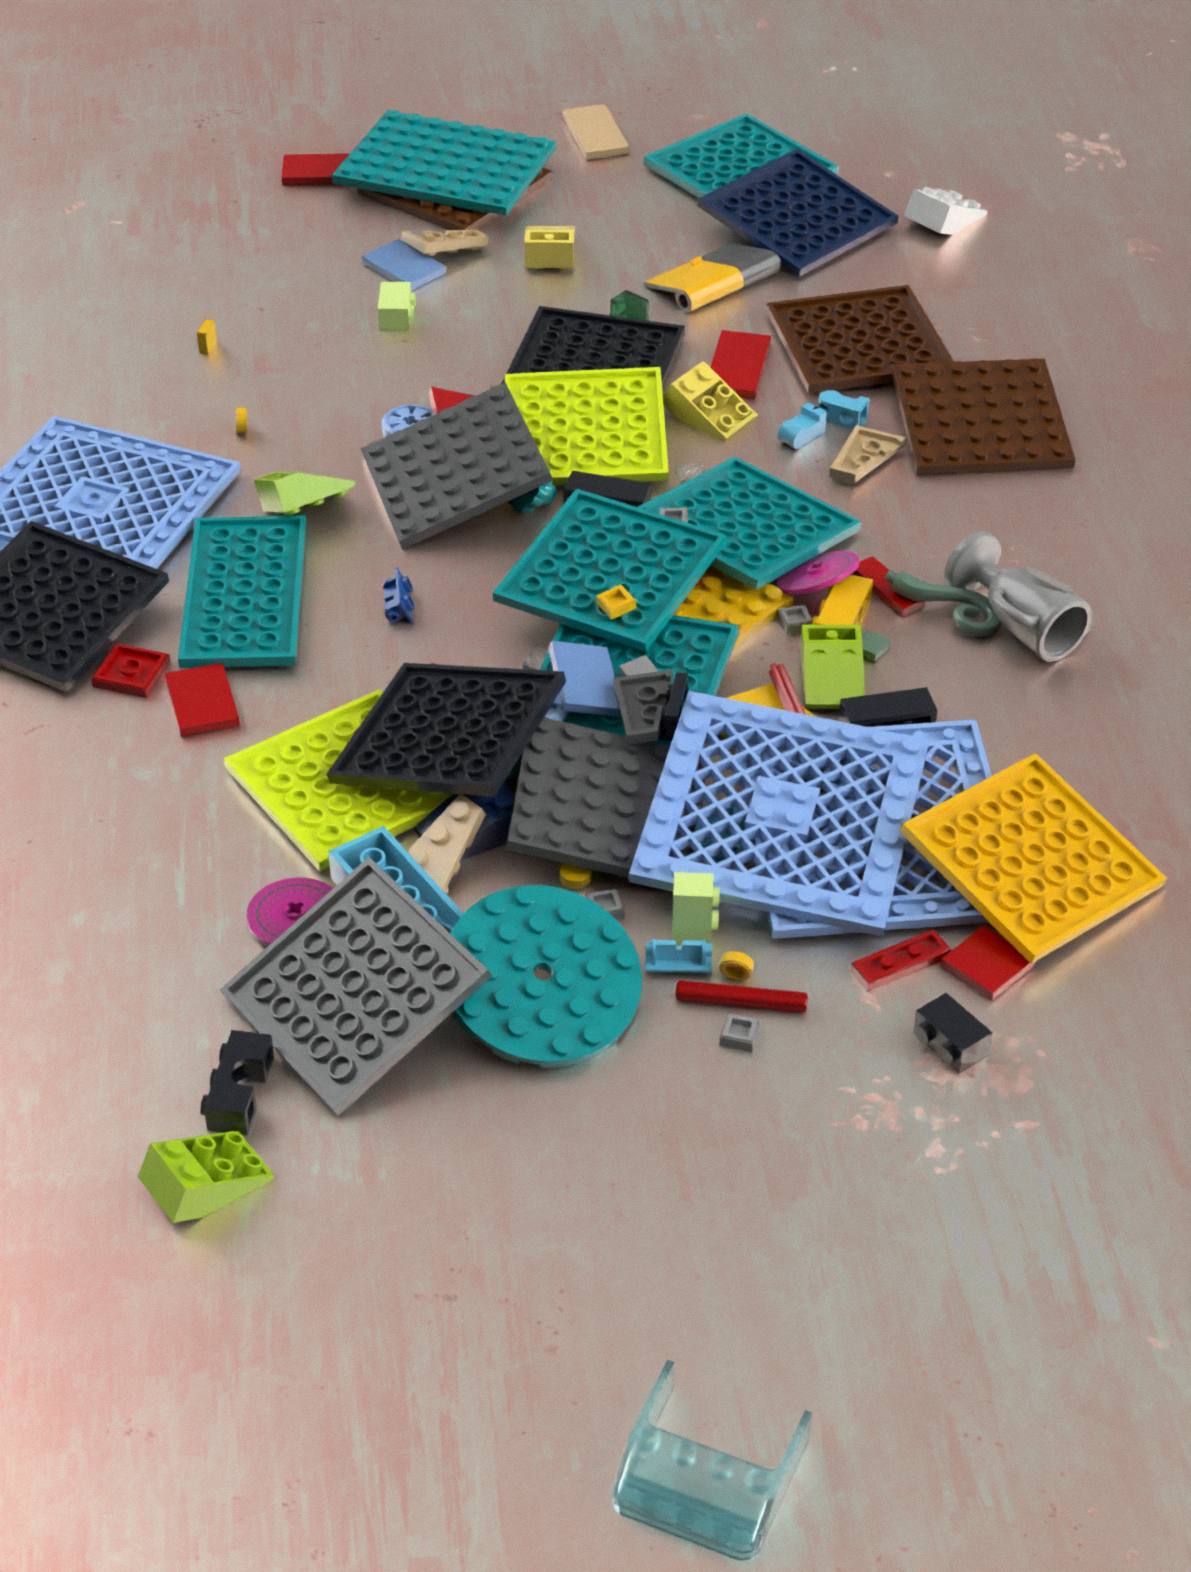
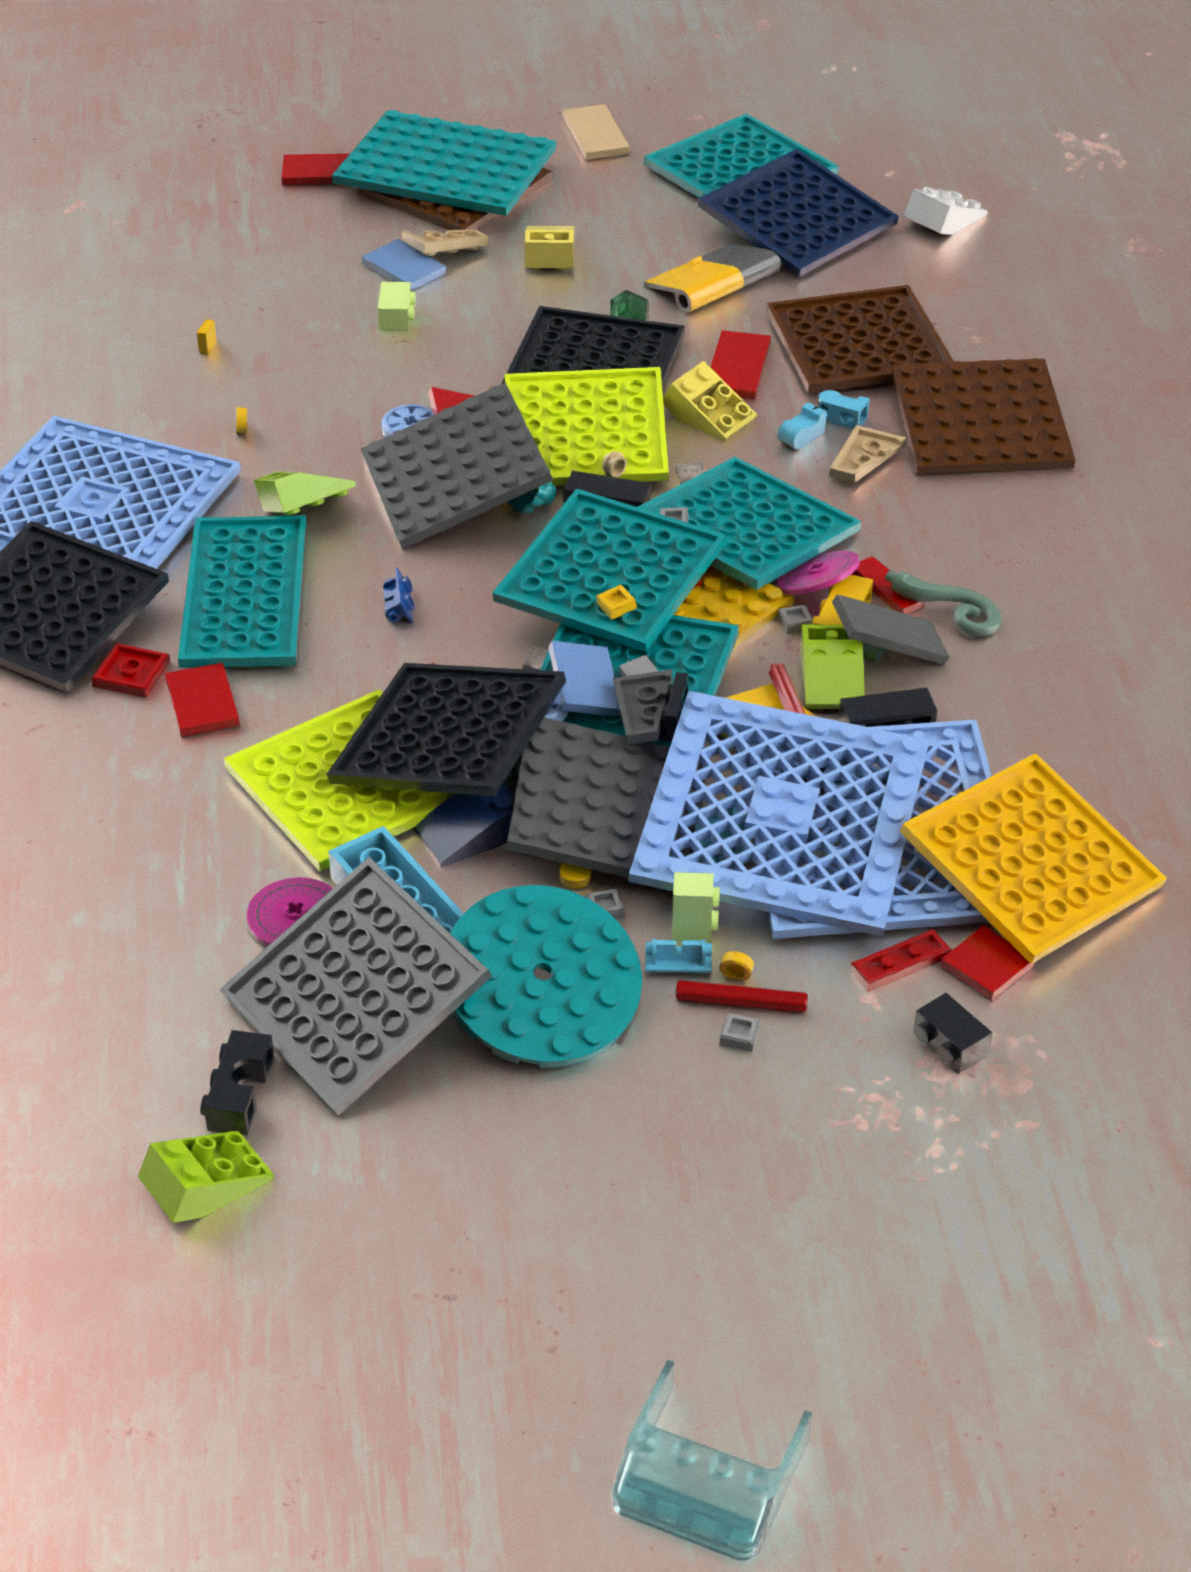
(446, 840): tan wing -> none
(614, 464): none -> tan plate
(890, 629): none -> dark grey tile
(1025, 600): light grey piece -> none

